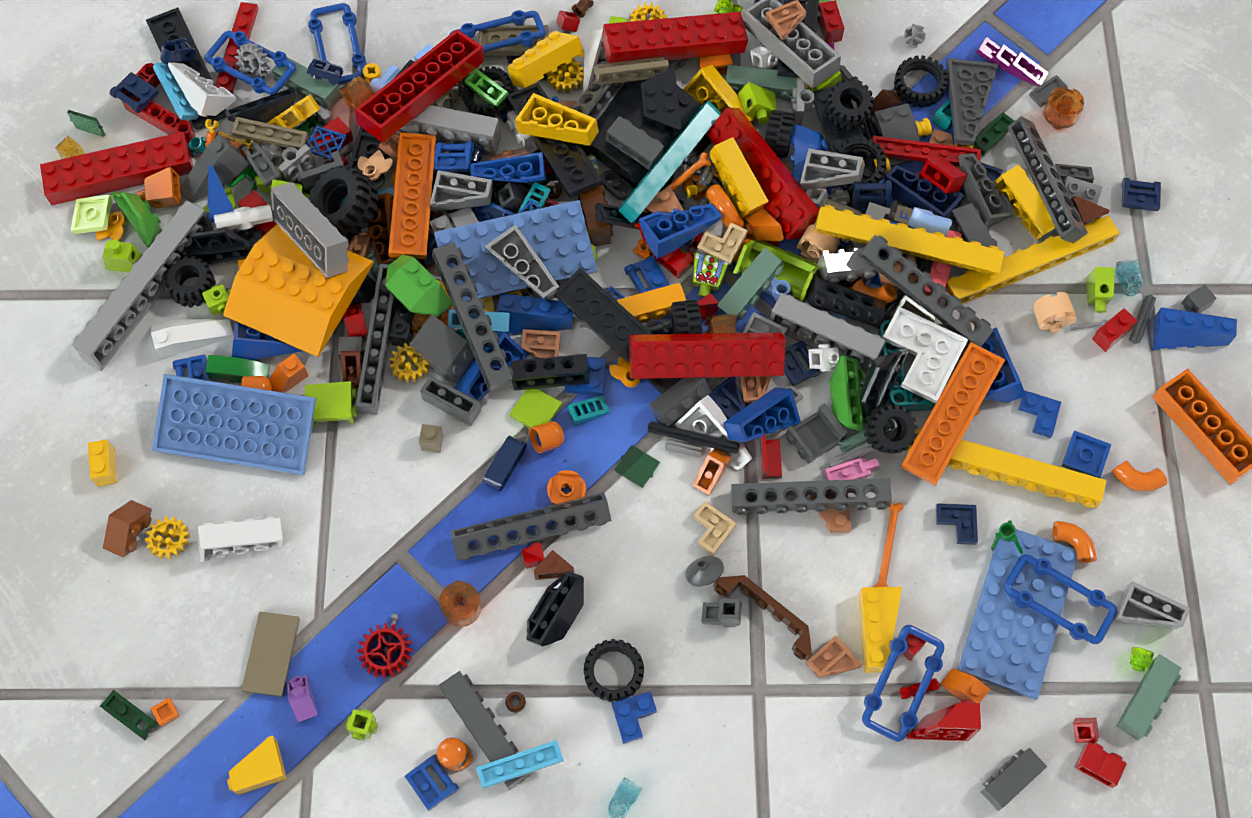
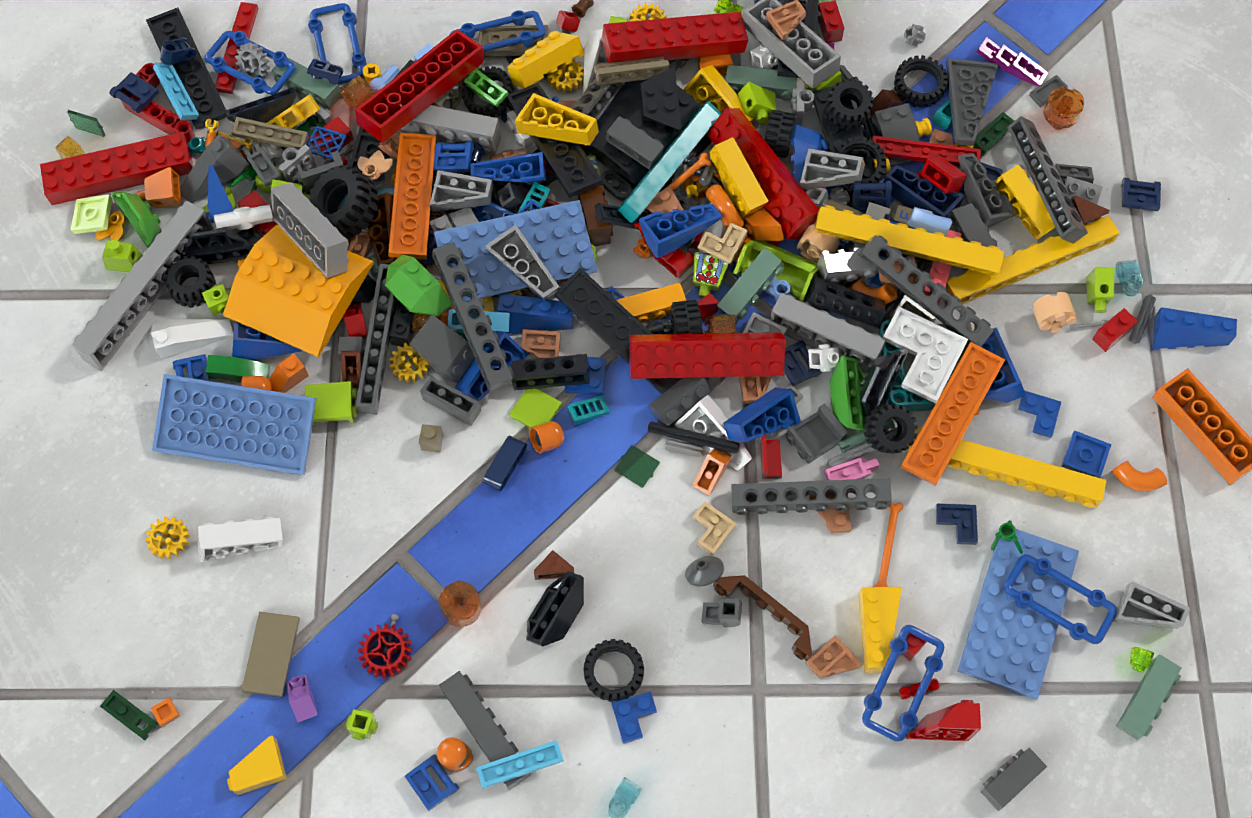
(102, 462): yellow brick -> none
(124, 526): dark orange brick -> none
(200, 91): white wedge -> none
(513, 696): reddish brown plate -> none
(521, 521): dark grey brick -> none
(533, 555): red slope -> none
(557, 194): reddish brown plate -> none
(560, 481): orange plate -> none
(621, 372): light orange plate -> none
(651, 273): blue plate -> none
(728, 397): dark blue wing -> none
(964, 686): orange slope -> none
(1077, 538): orange cylinder -> none
(1086, 730): red slope -> none
(1100, 765): red brick -> none
(1199, 300): dark grey brick -> none

